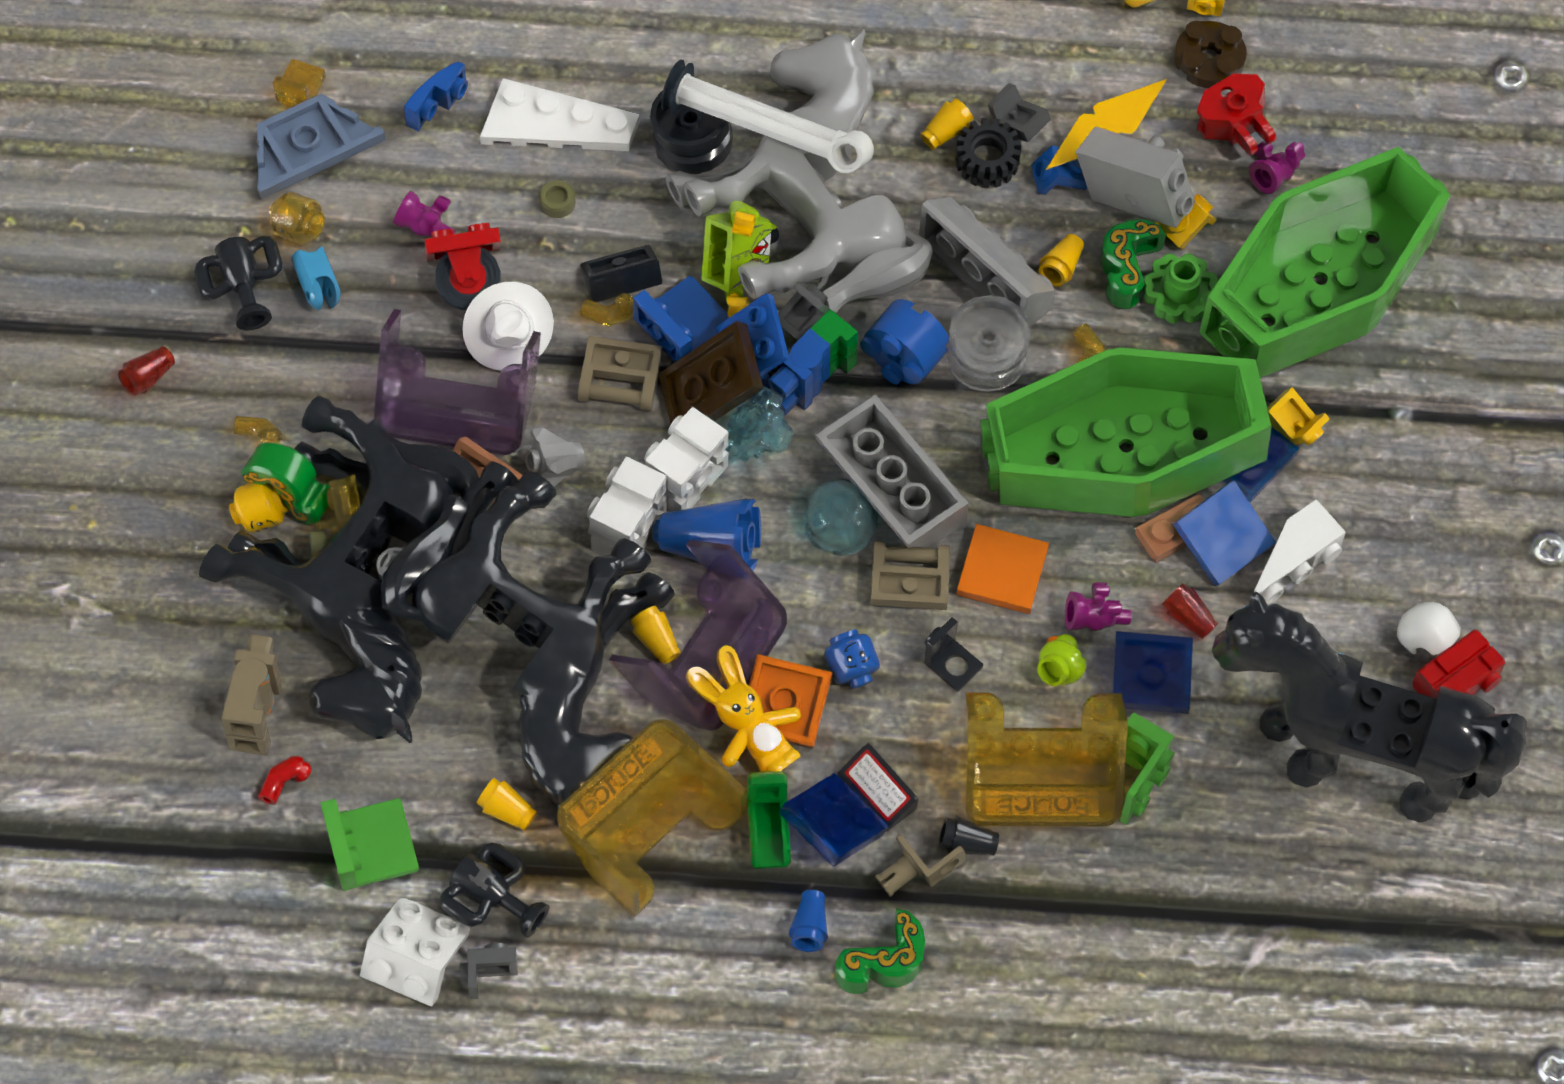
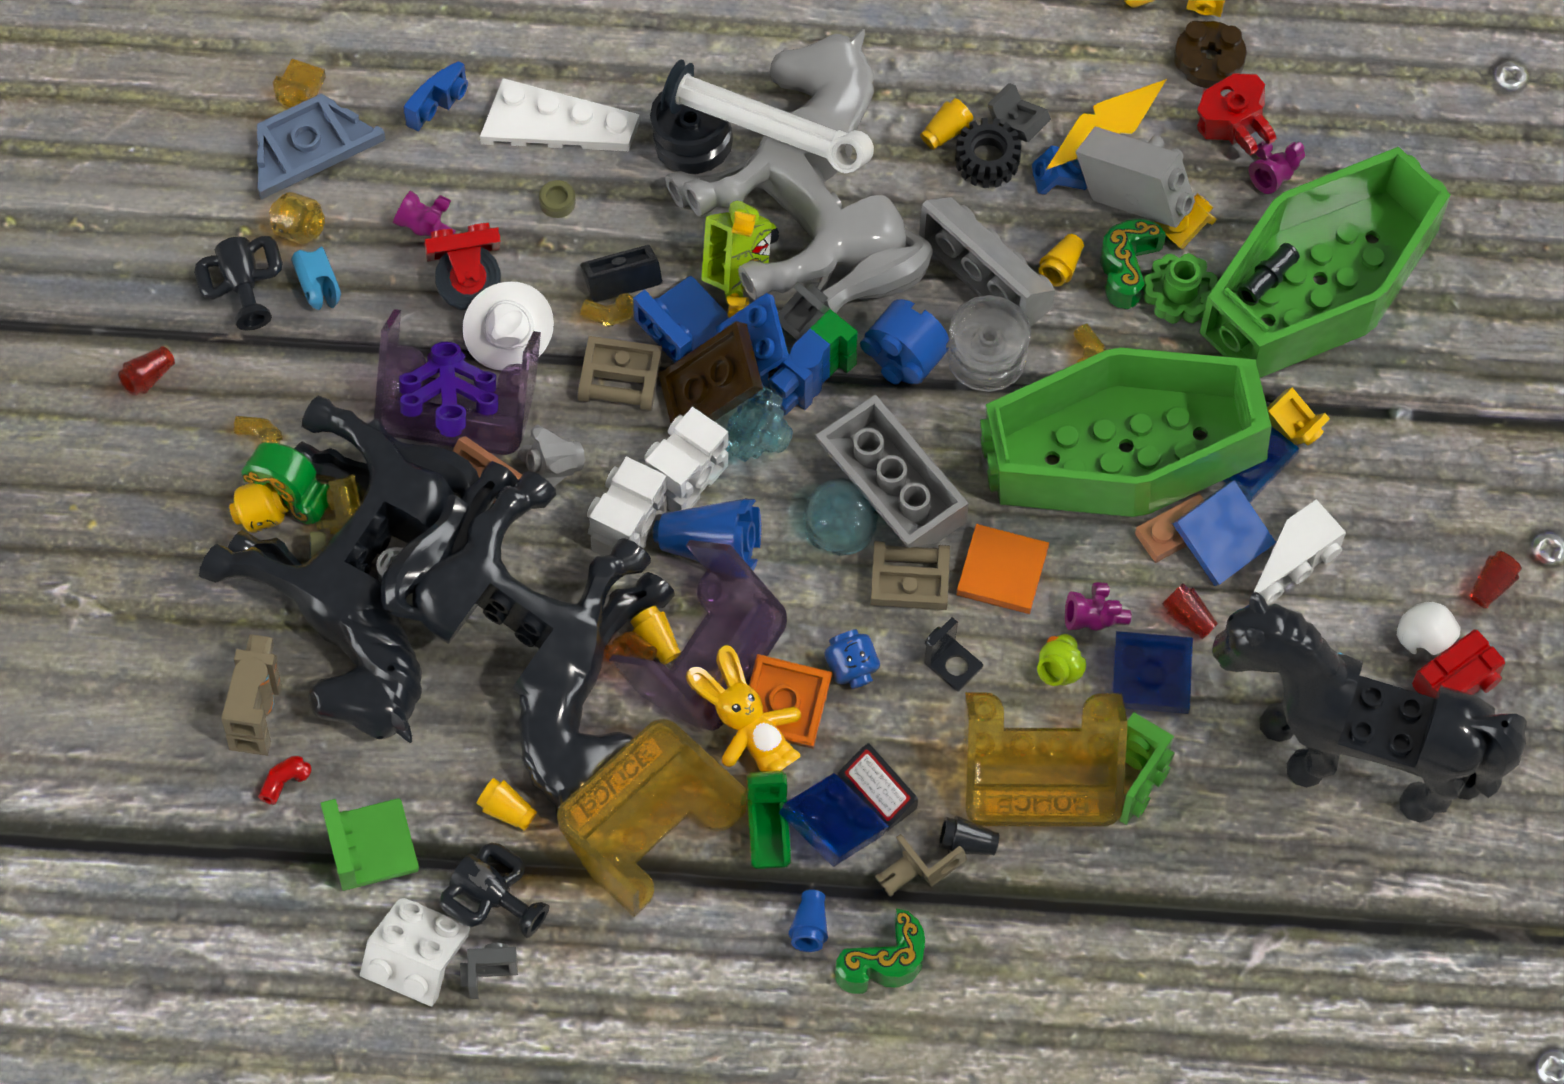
(446, 360): none -> dark purple plant
(630, 645): none -> clear orange arm
(1268, 274): none -> black pin
(1495, 578): none -> clear red cone

